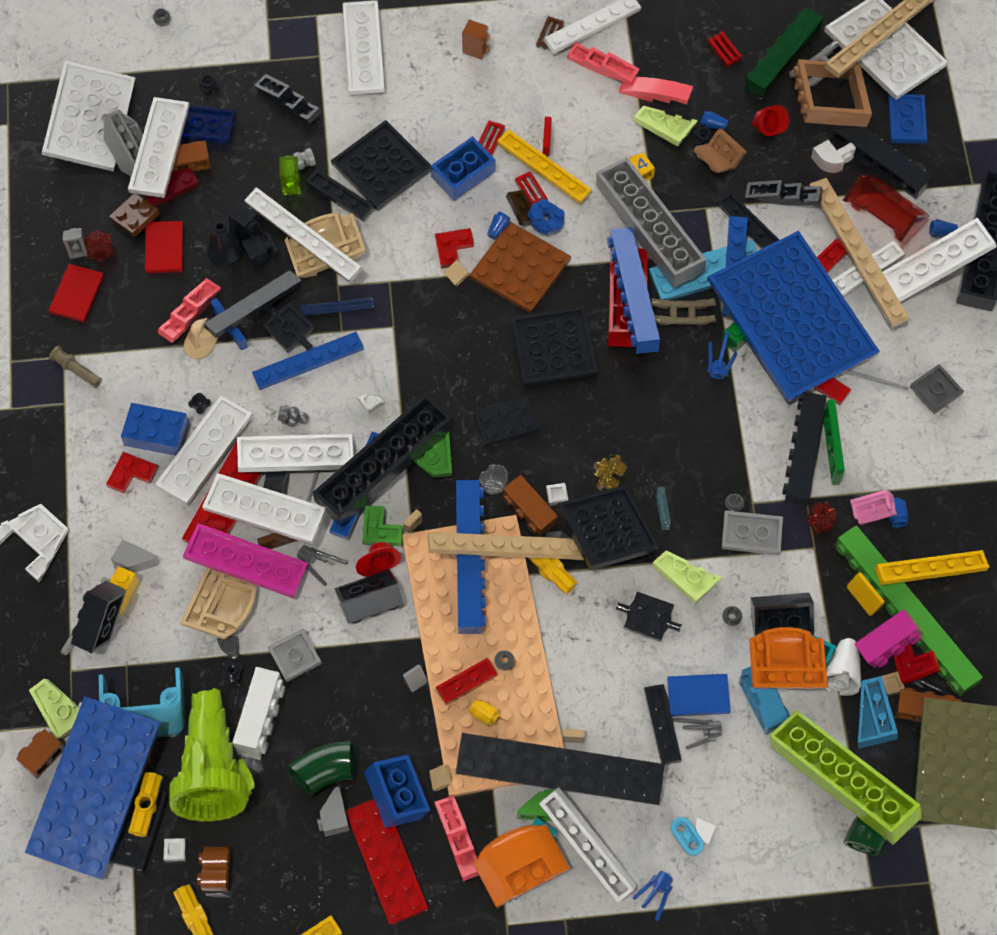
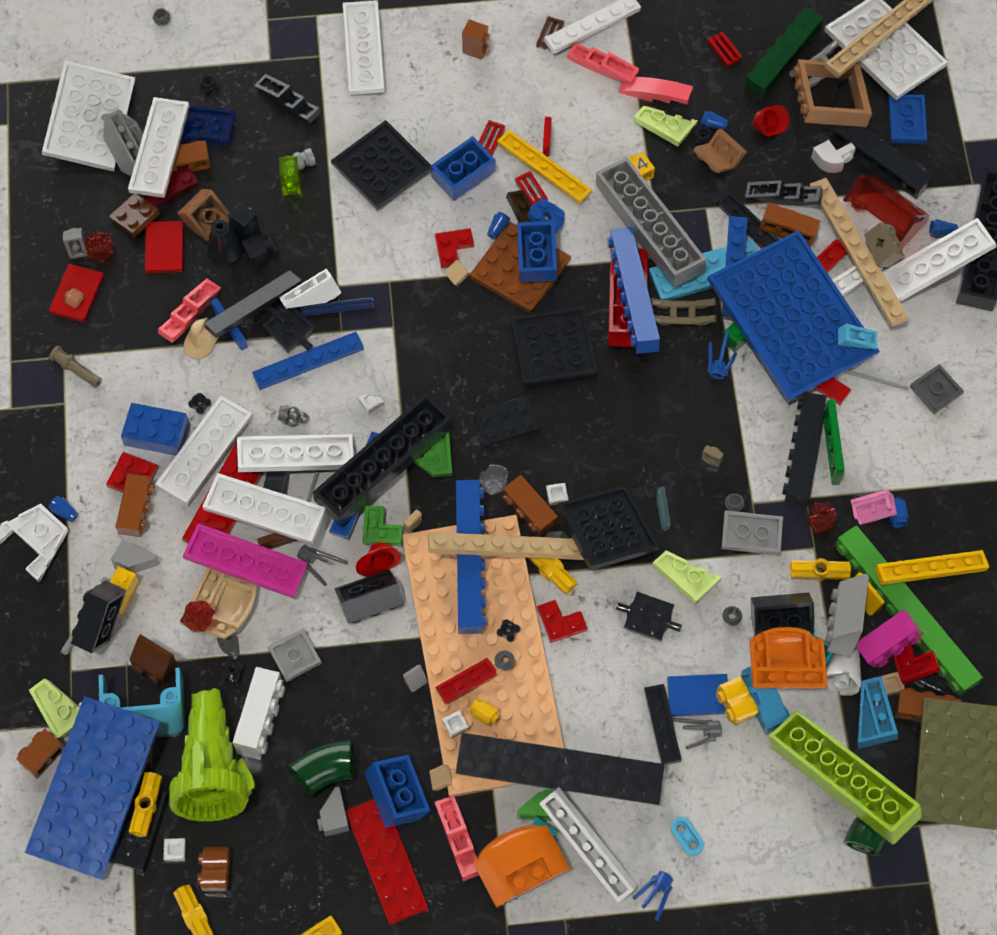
(62, 508): none -> blue cone
(73, 297): none -> nougat piece
(135, 505): none -> dark orange brick
(153, 661): none -> reddish brown slope
(197, 616): none -> clear red brick
(203, 212): none -> medium nougat slope
(303, 235): white plate -> none
(316, 290): none -> white slope
(337, 230): tan slope -> none
(340, 195): black plate -> none
(455, 724): none -> white tile
(507, 624): none -> black plate
(536, 251): none -> blue brick
(558, 626): none -> red plate
(573, 736): tan tile -> none
(613, 466): clear yellow hips -> none
(705, 830): white tile -> none
(712, 455): none -> dark tan plate
(736, 700): none -> yellow brick
(784, 222): none -> dark orange brick
(808, 570): none -> yellow piece
(847, 615): none -> light grey slope
(857, 337): none -> medium azure slope
(884, 245): none -> dark tan brick

